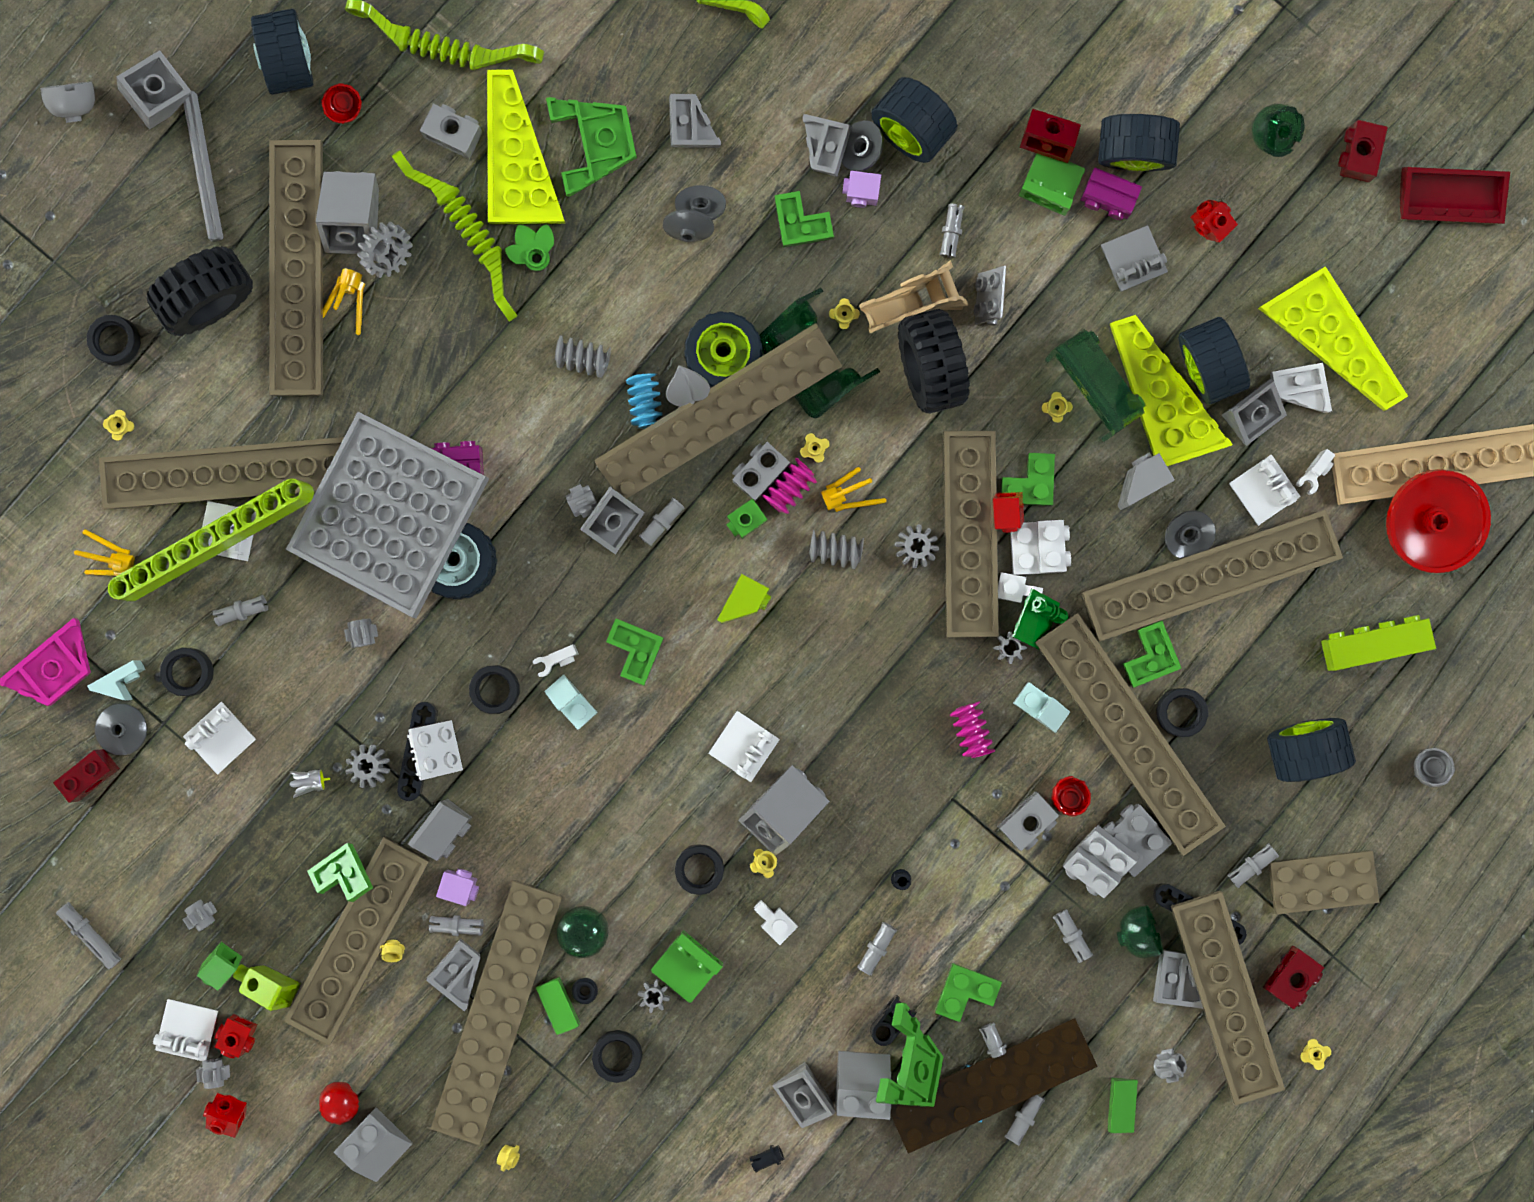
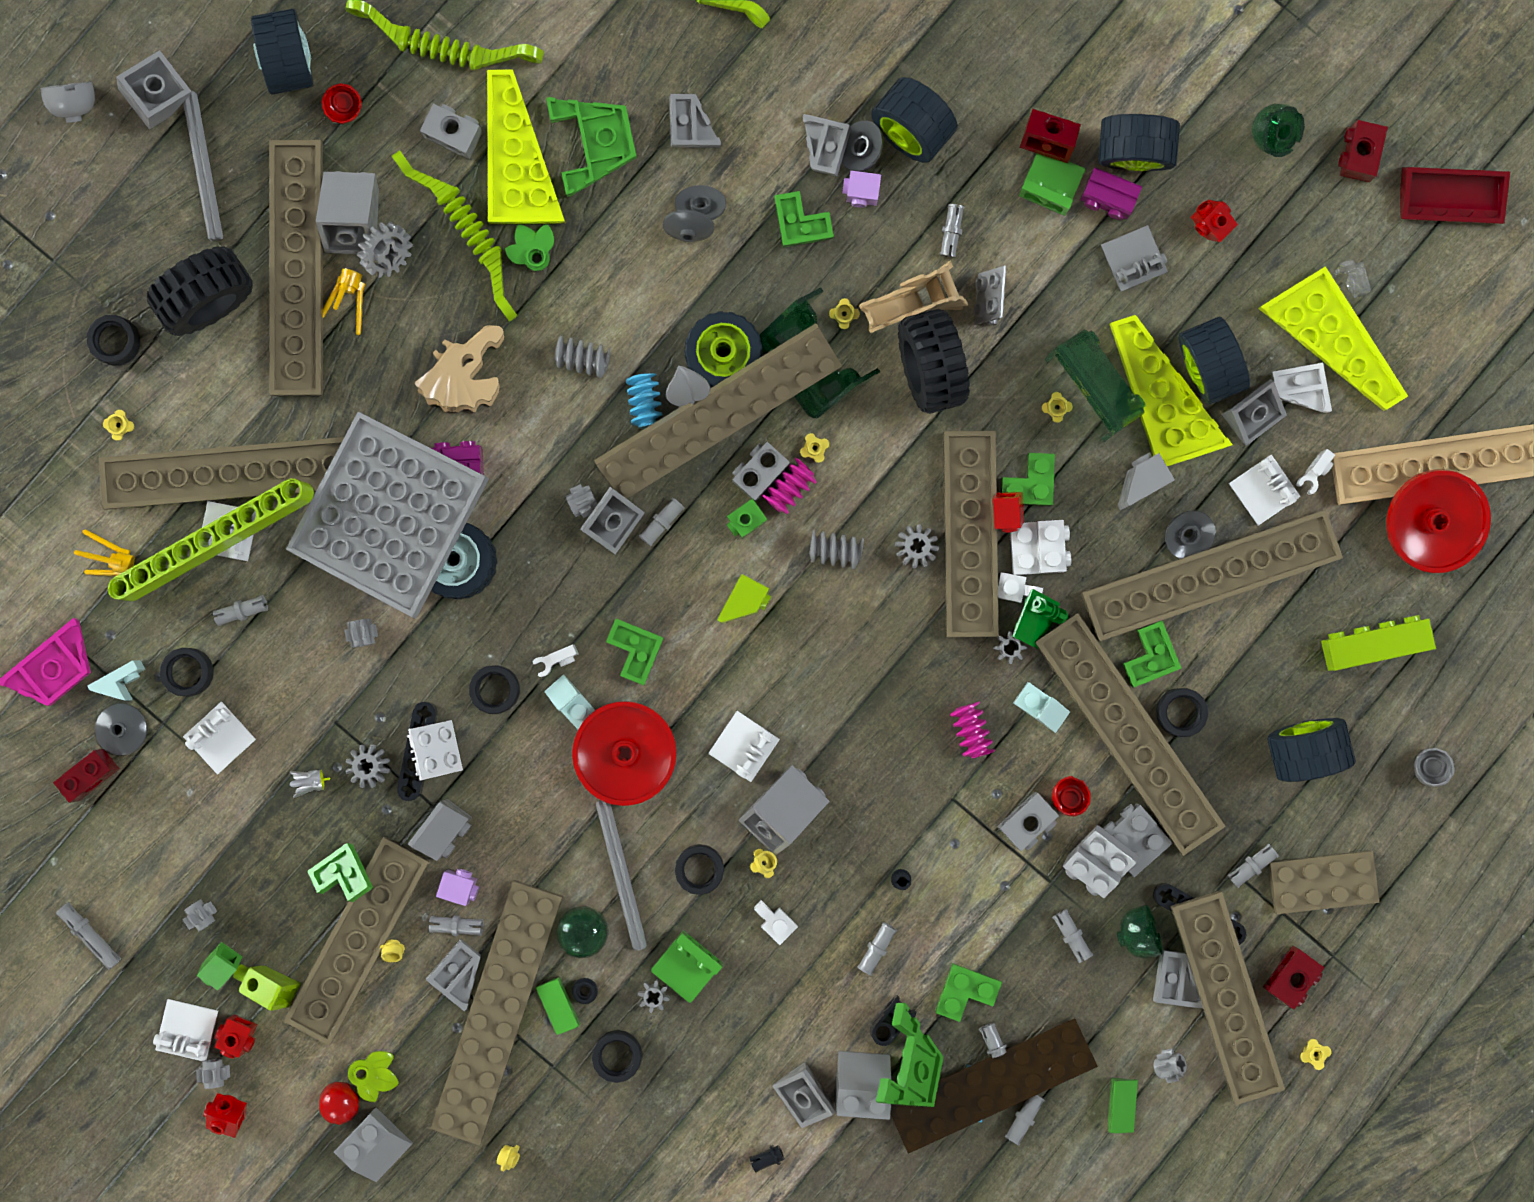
(377, 1075): none -> lime plate
(452, 384): none -> tan animal
(621, 875): none -> light grey axle
(624, 753): none -> red dish
(835, 496): yellow plant -> none
(1357, 280): none -> clear bracket

